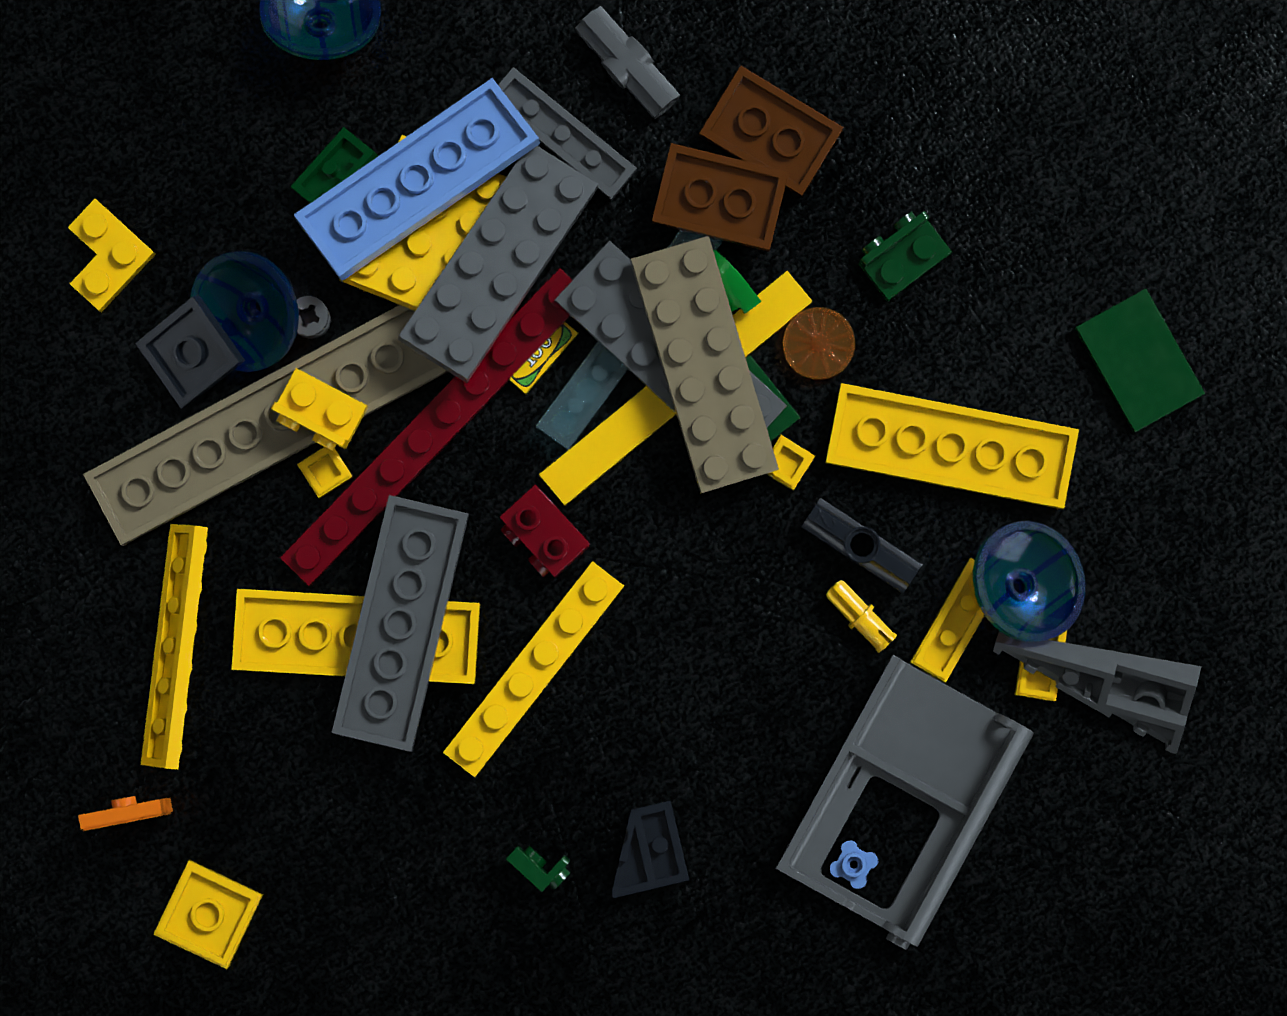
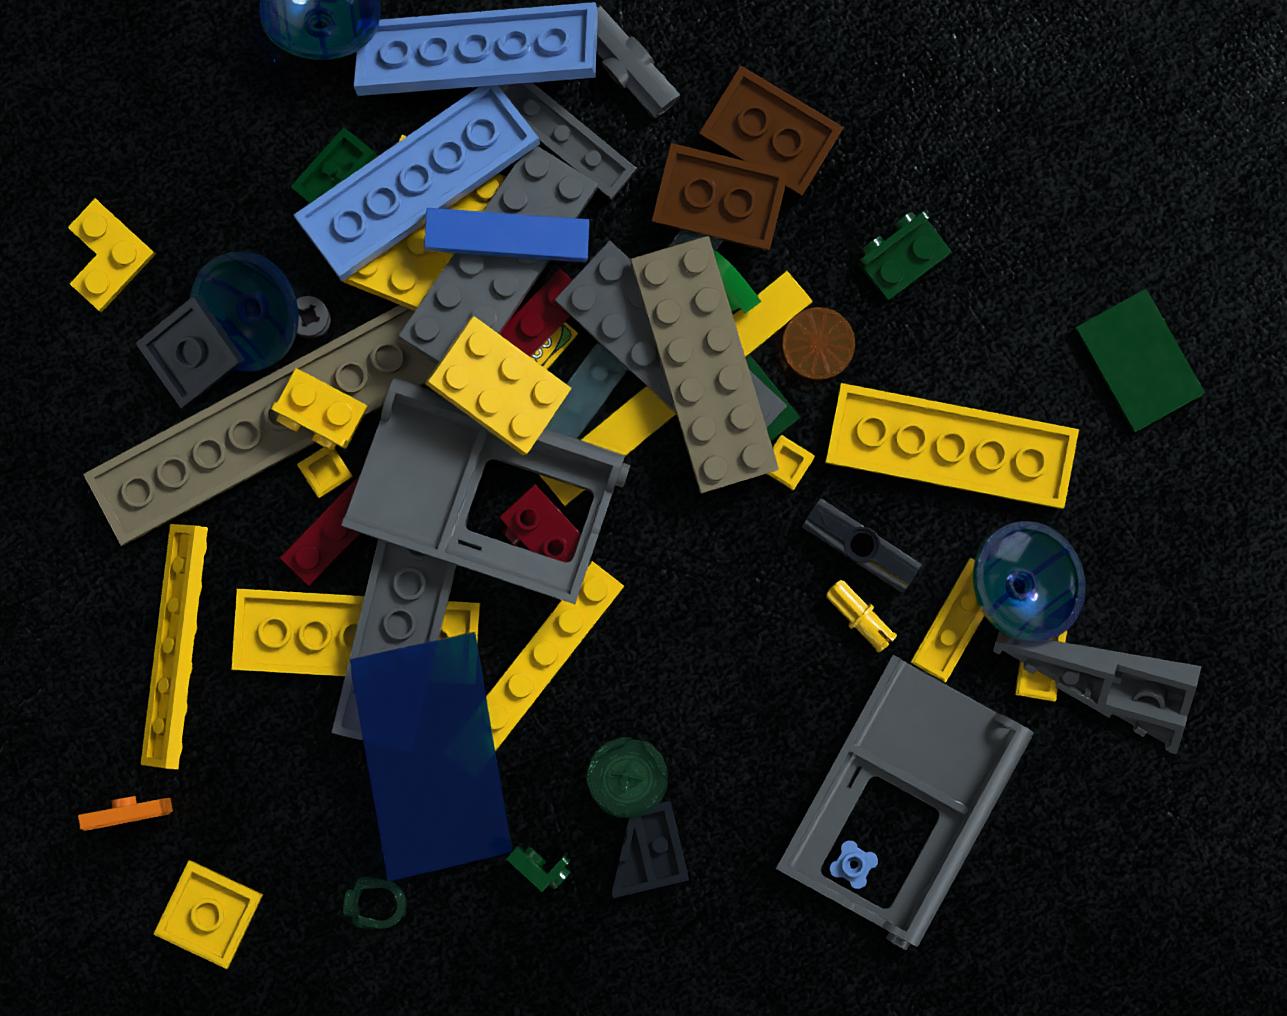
(352, 896): none -> clear green piece
(427, 474): none -> dark grey piece
(430, 756): none -> clear blue piece
(479, 49): none -> medium blue plate
(498, 385): none -> yellow plate
(506, 235): none -> blue tile
(627, 777): none -> clear green tile

